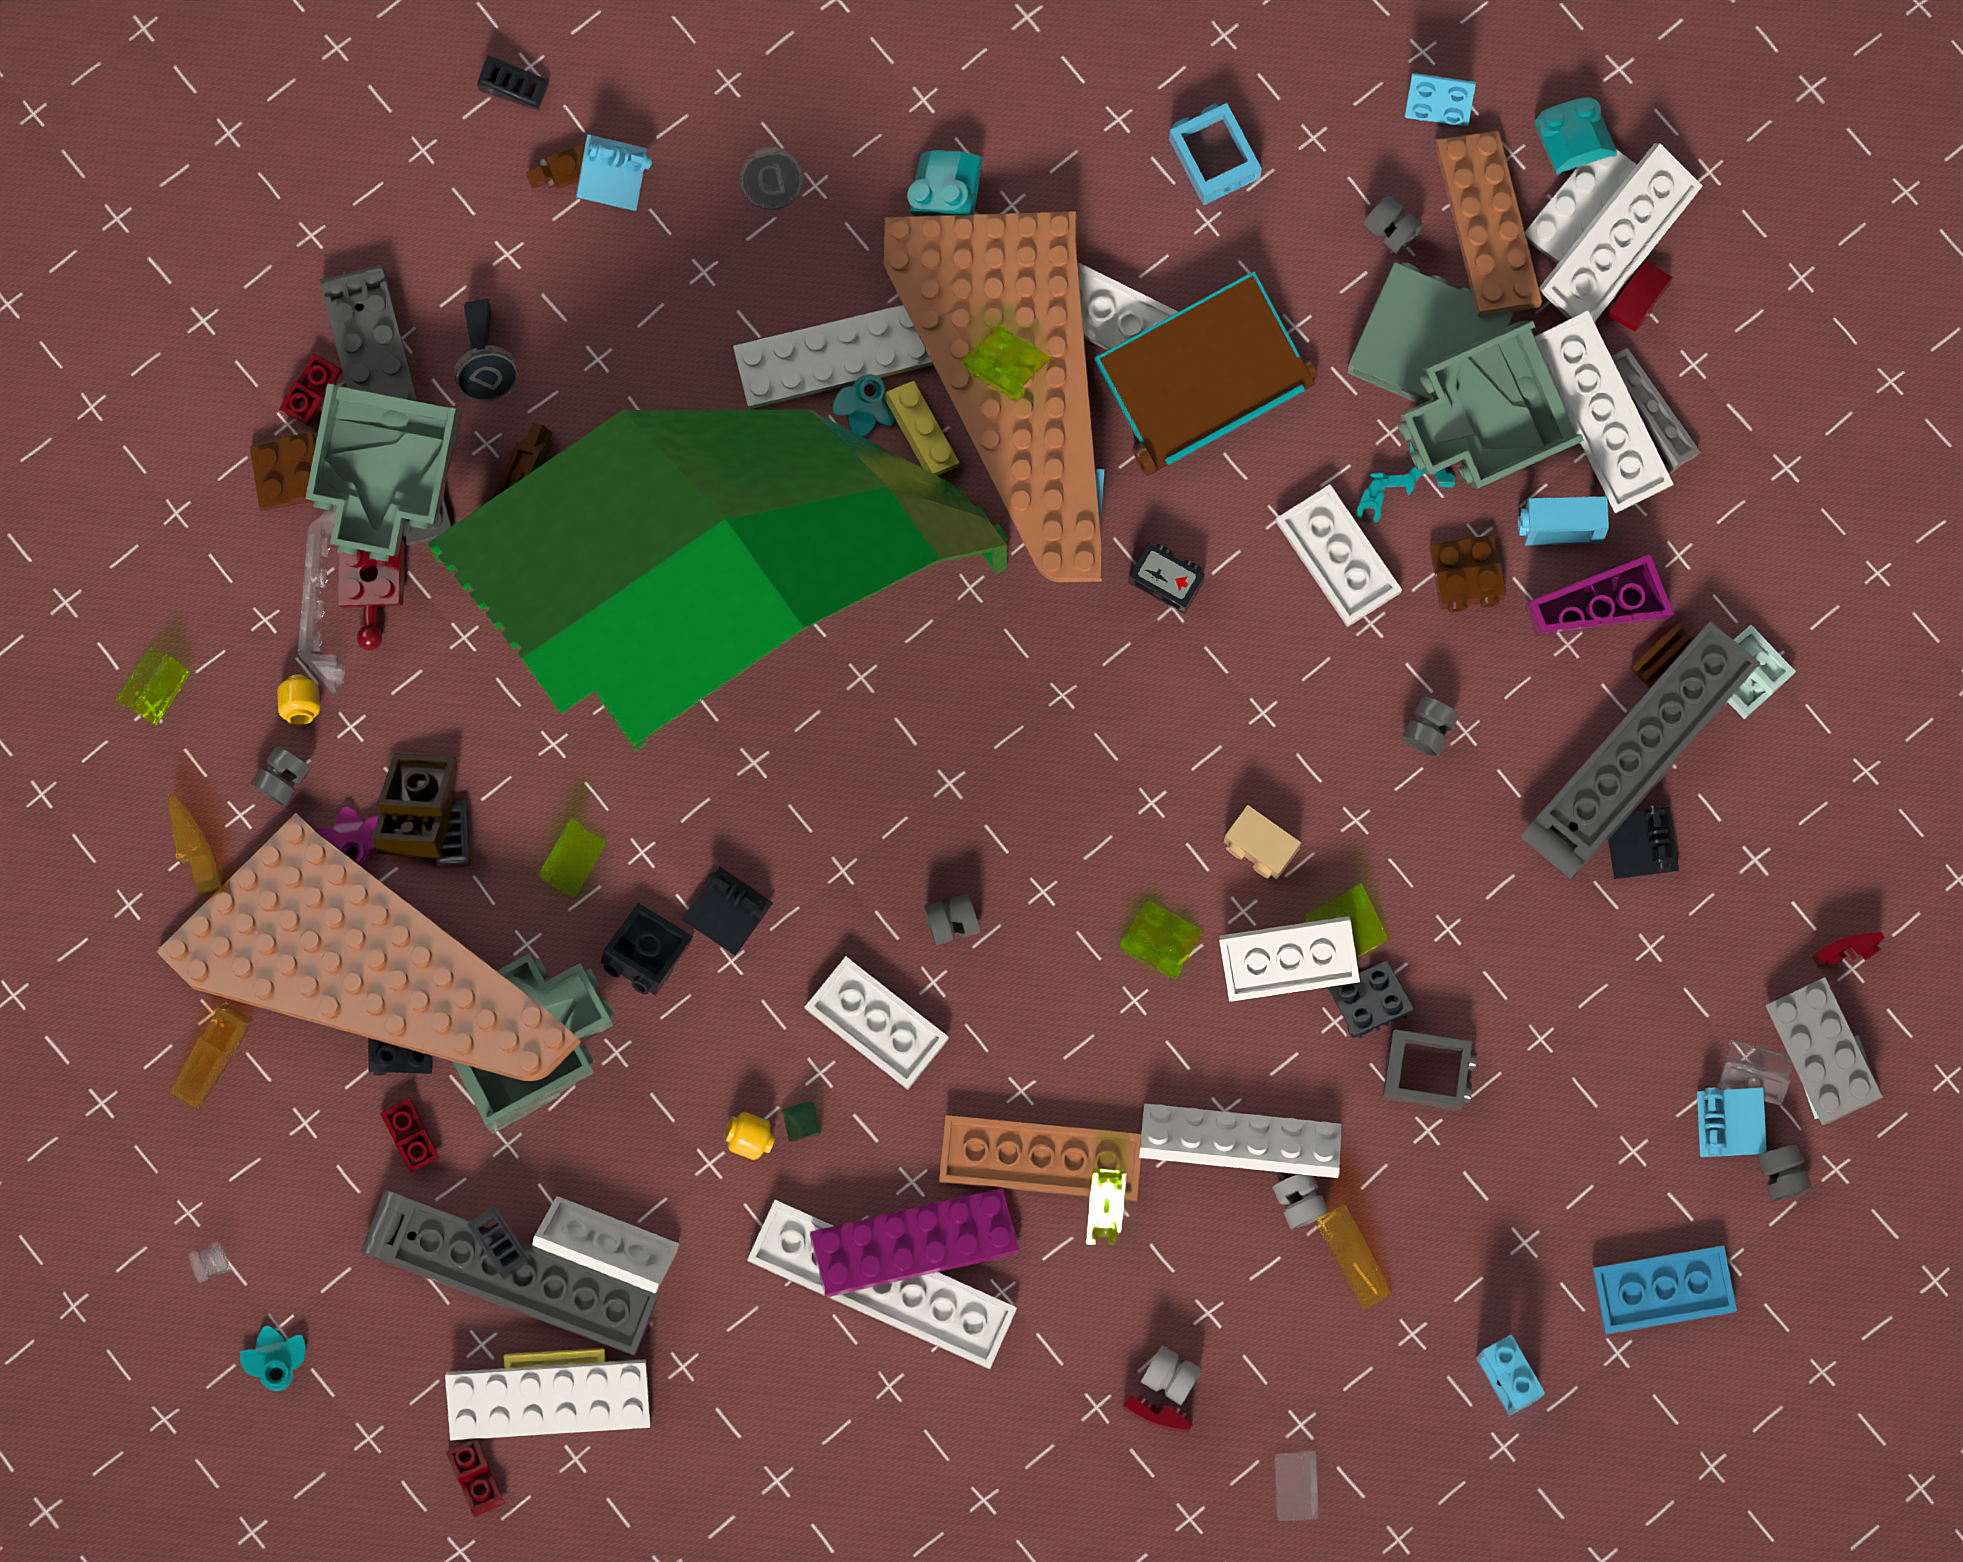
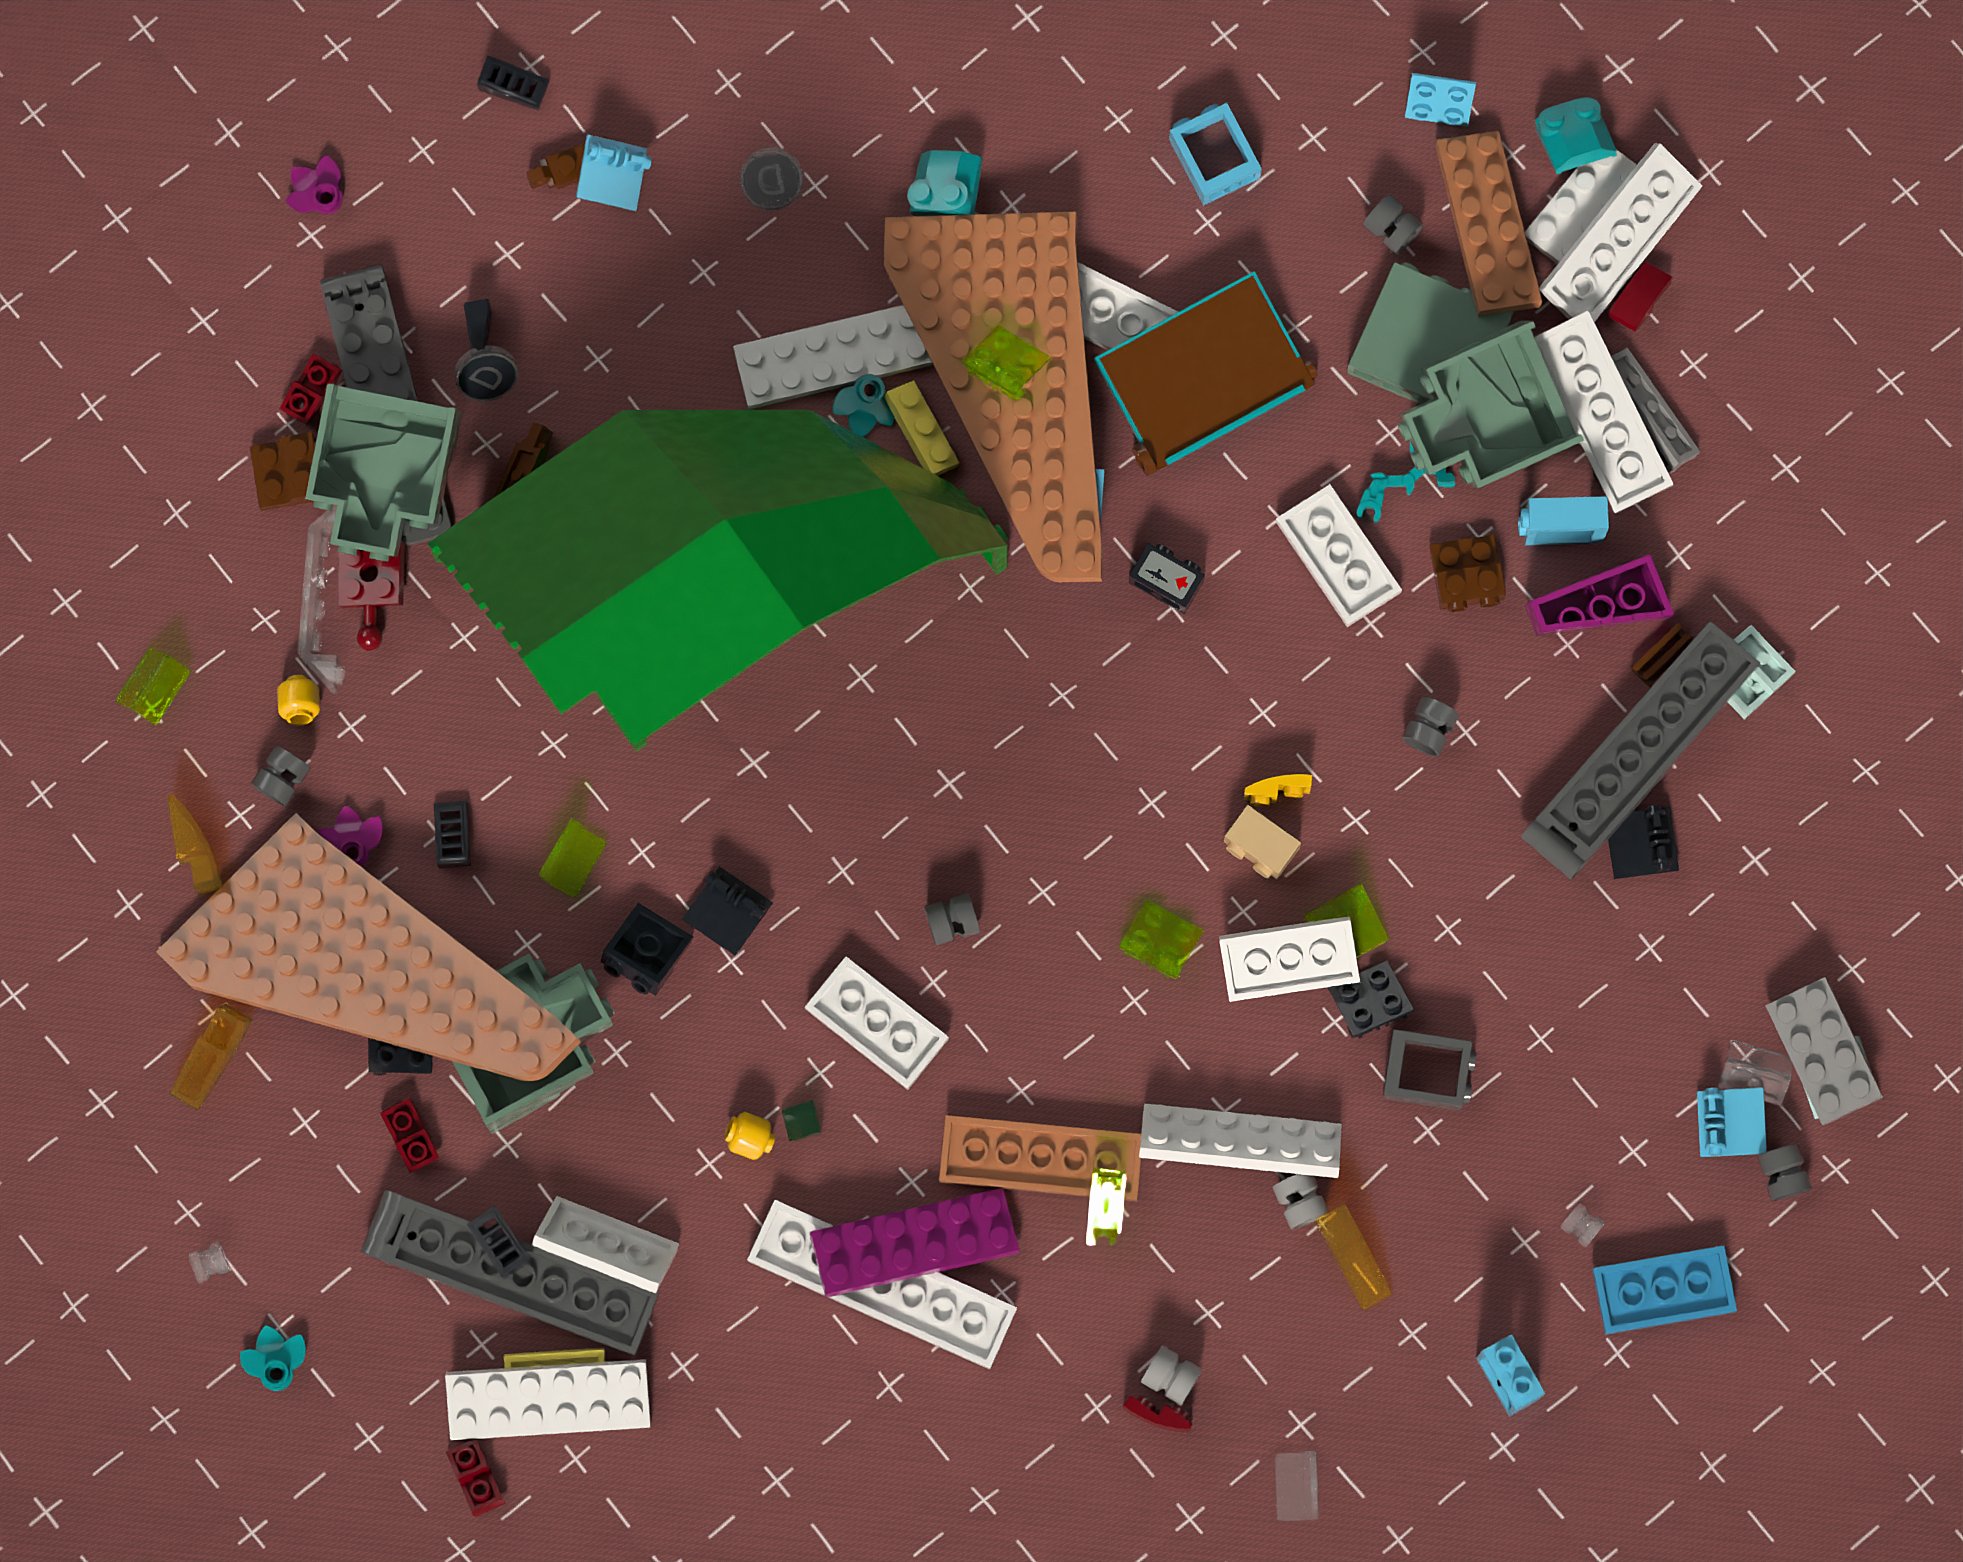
(314, 185): none -> magenta plate
(415, 805): dark brown slope -> none
(1266, 791): none -> yellow slope
(1582, 1225): none -> clear wheel
(1856, 946): dark red slope -> none

